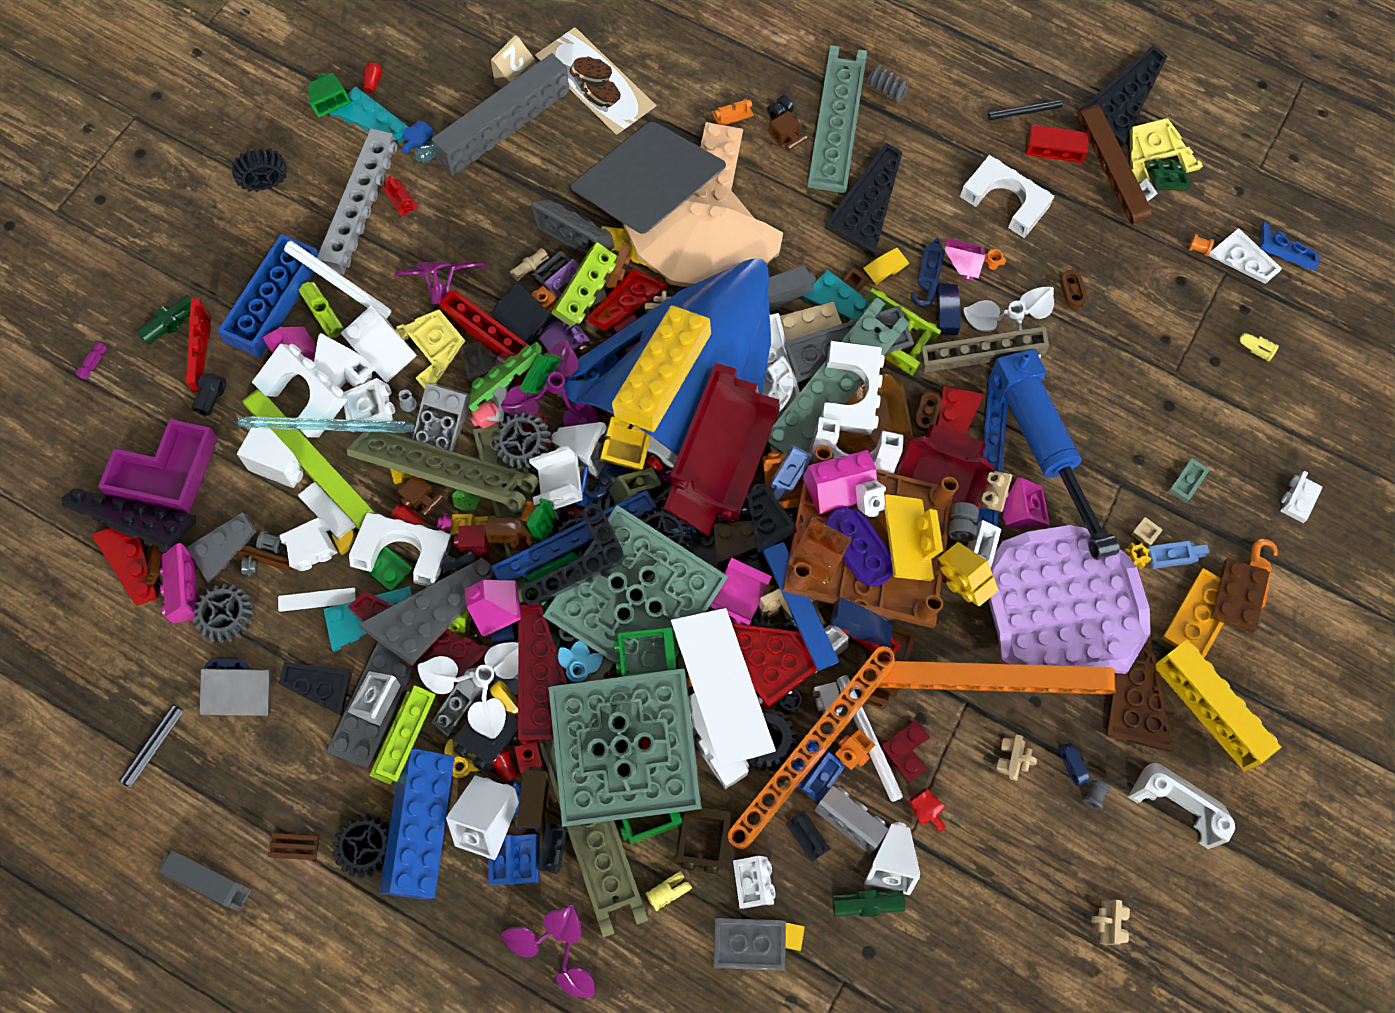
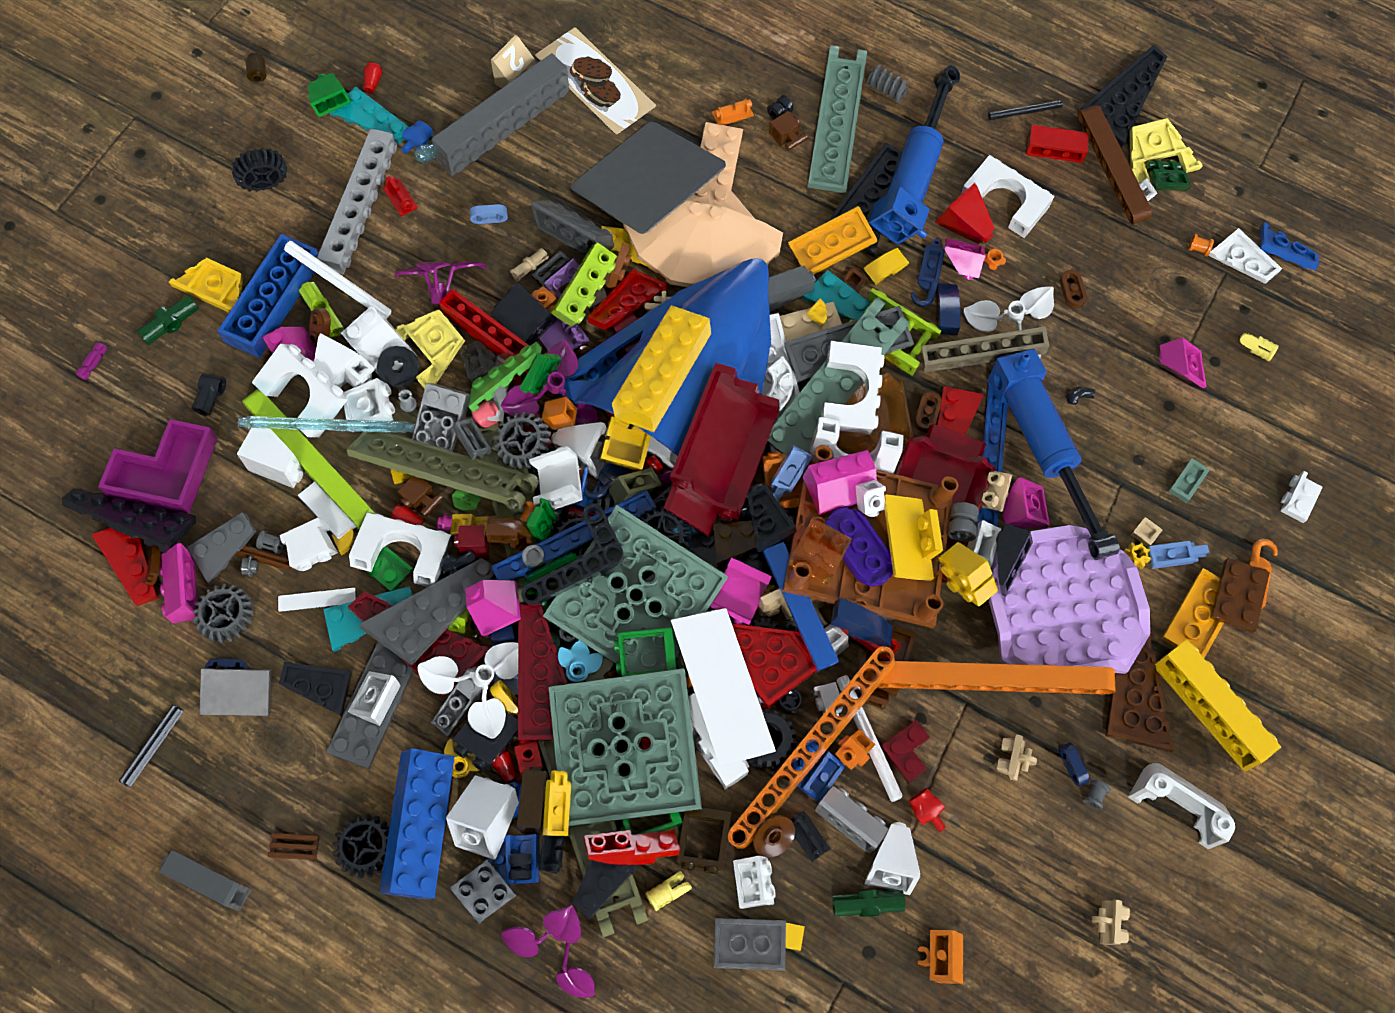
(198, 342): red wing -> none
(211, 284): none -> yellow wing
(256, 67): none -> dark brown brick
(319, 323): none -> reddish brown plate
(402, 355): none -> black plate
(402, 735): lime fence -> none
(468, 439): none -> dark grey tile
(483, 890): none -> hinge
(488, 214): none -> medium blue beam
(520, 867): none -> black wheel
(533, 556): none -> light grey tile
(557, 804): none -> yellow hinge
(559, 413): none -> orange brick
(599, 885): none -> black wing
(629, 849): none -> red slope
(774, 836): none -> reddish brown dish
(818, 312): none -> yellow tile
(833, 241): none -> light orange plate
(902, 209): none -> blue piece
(944, 956): none -> orange brick
(968, 217): none -> red slope
(1012, 550): none -> black slope
(1079, 392): none -> black arm
(1184, 359): none -> dark pink slope

